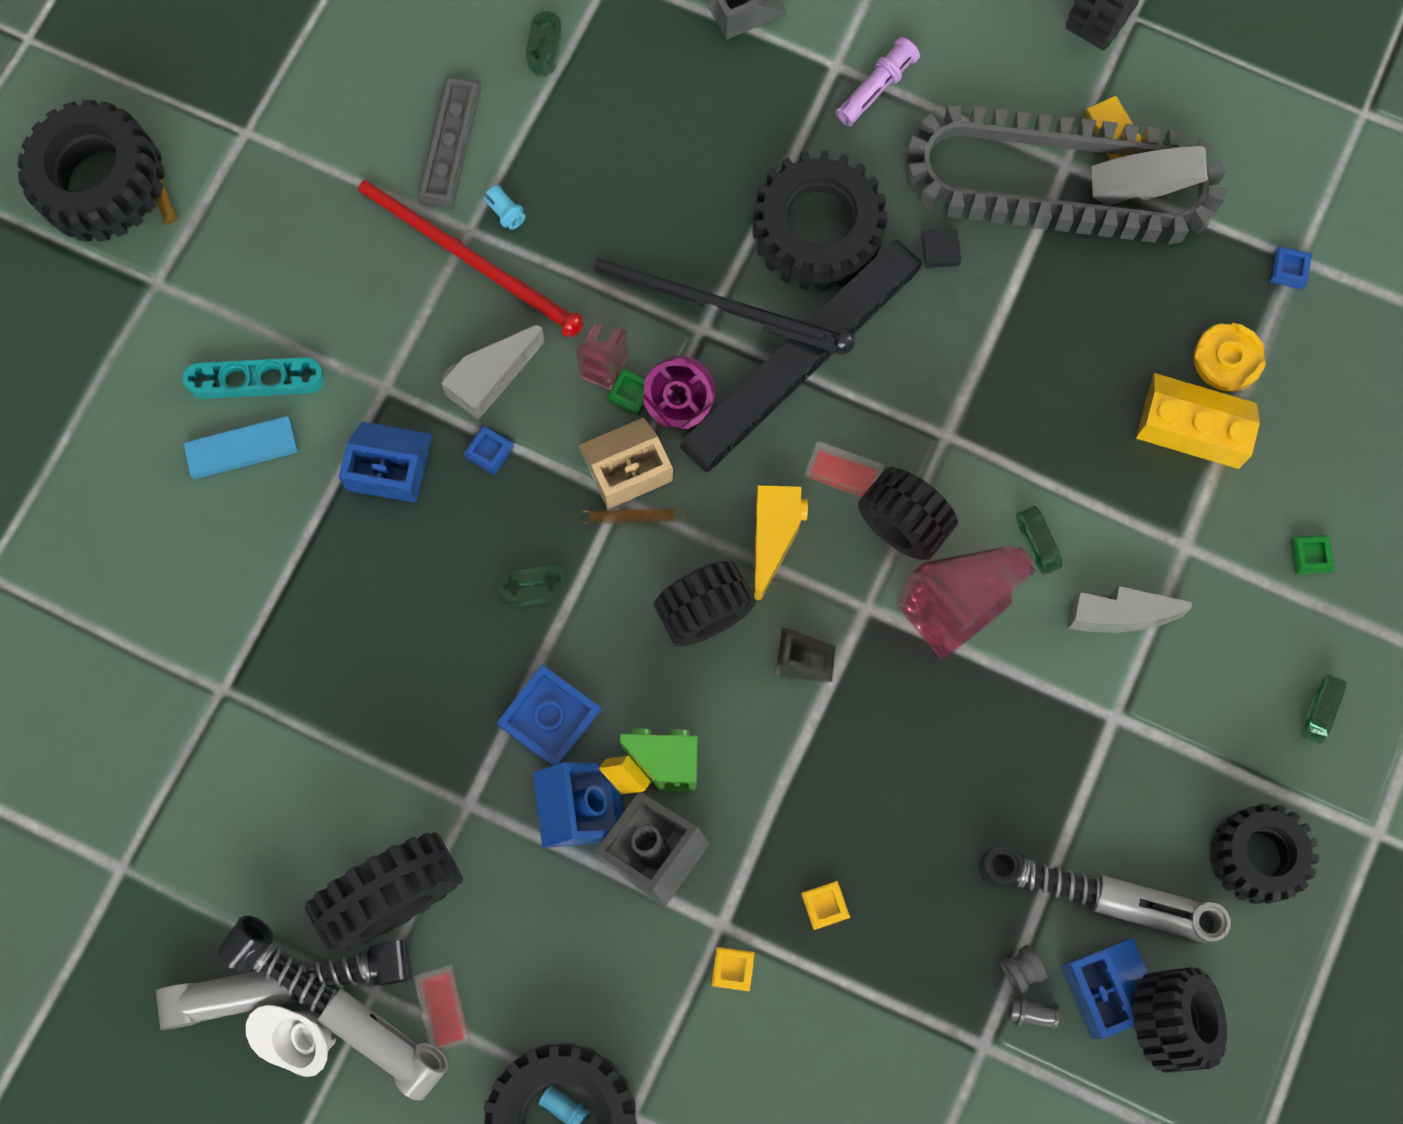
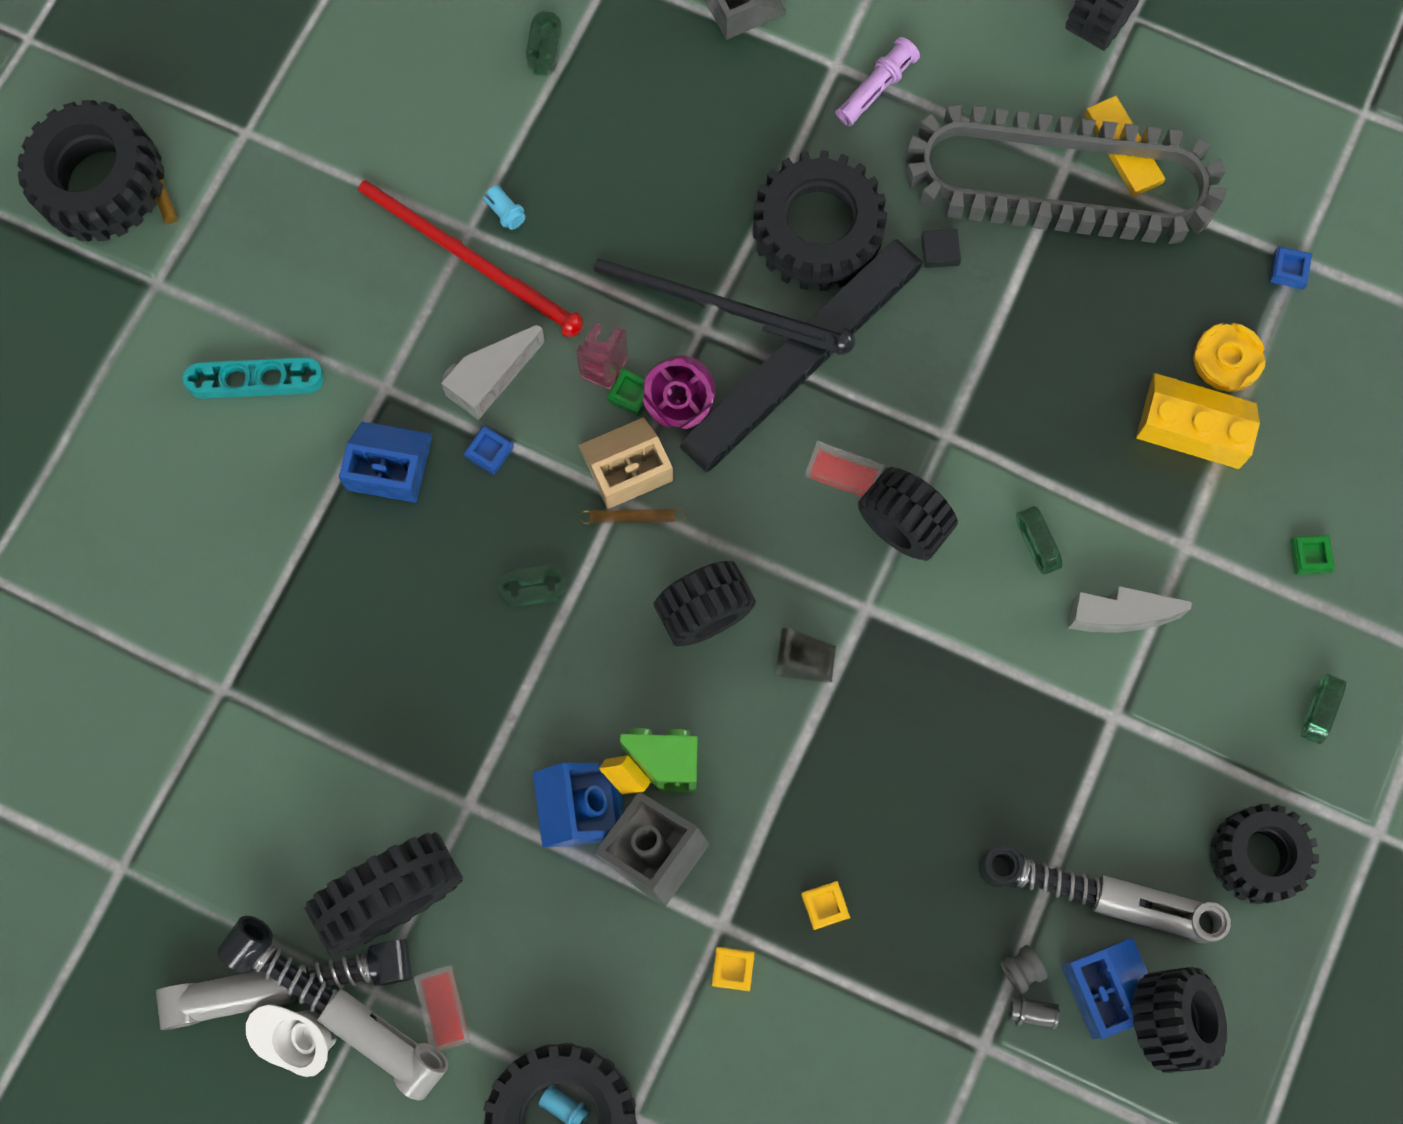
(240, 447): dark azure tile -> none
(449, 143): dark grey tile -> none
(549, 716): blue plate -> none
(777, 524): yellow slope -> none
(962, 594): clear pink windscreen -> none
(1148, 174): light grey slope -> none

